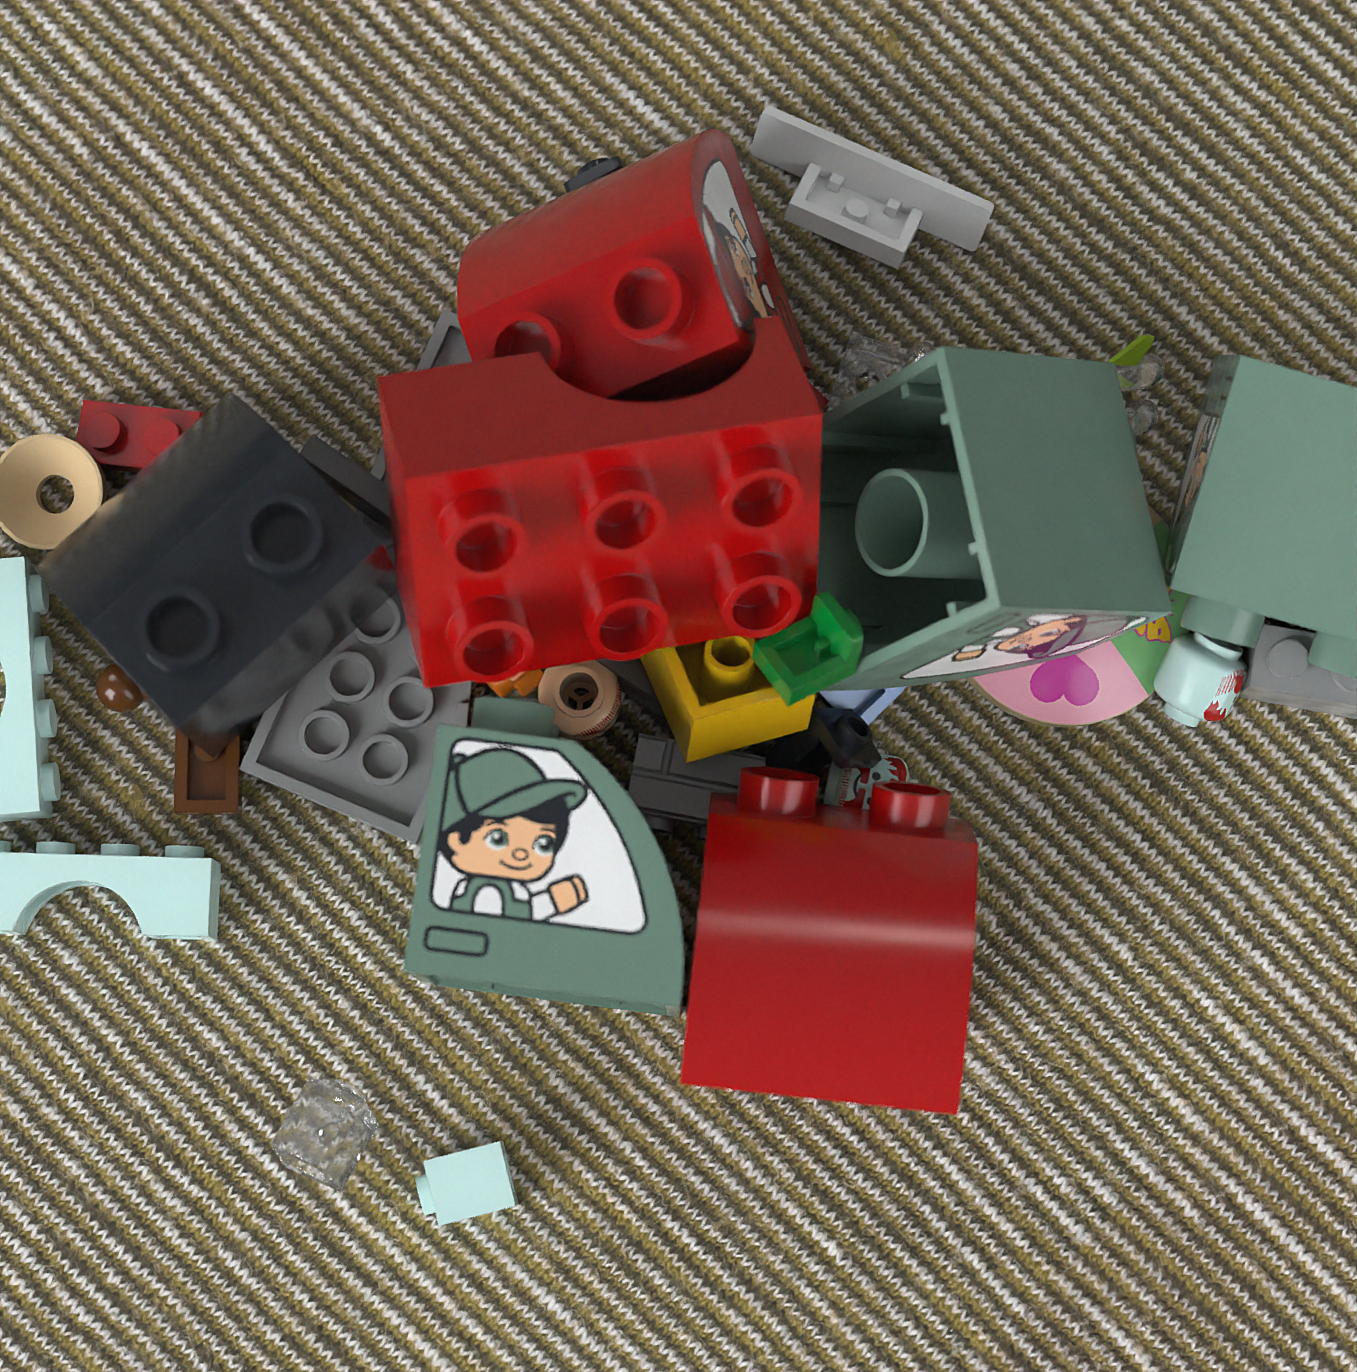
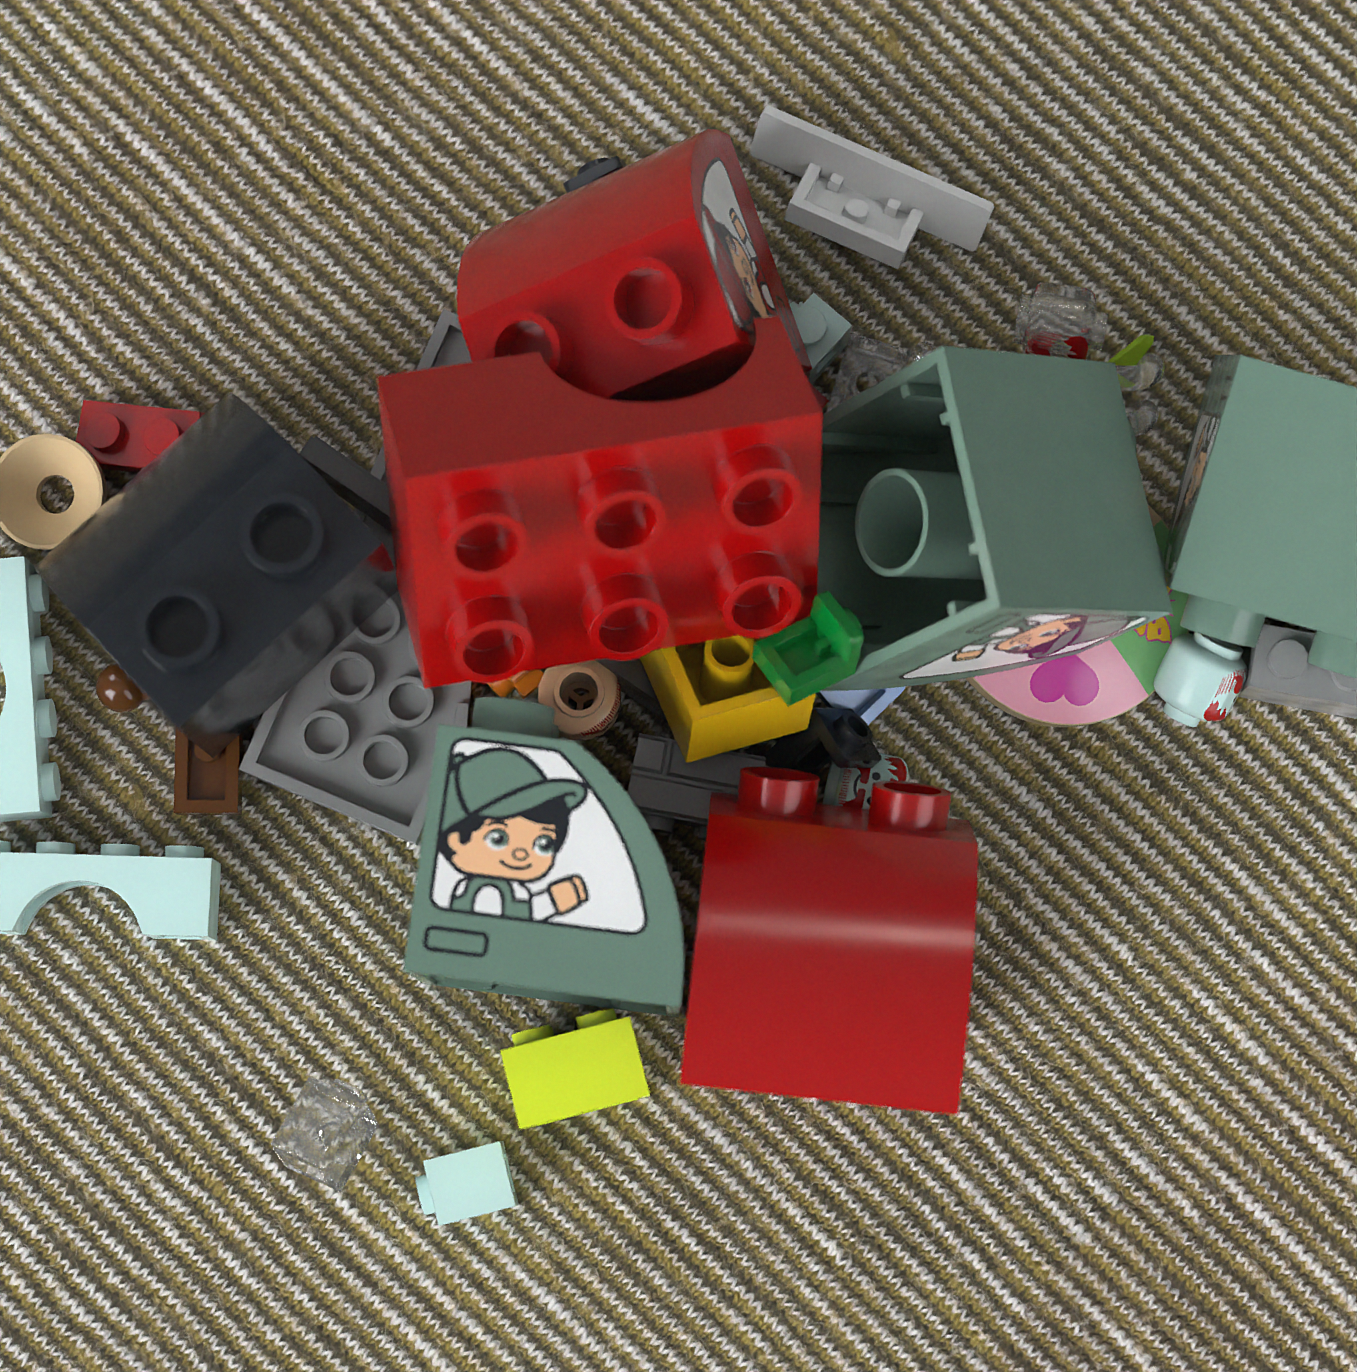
(574, 1070): none -> neon yellow brick
(822, 333): none -> light aqua brick
(1060, 322): none -> clear head

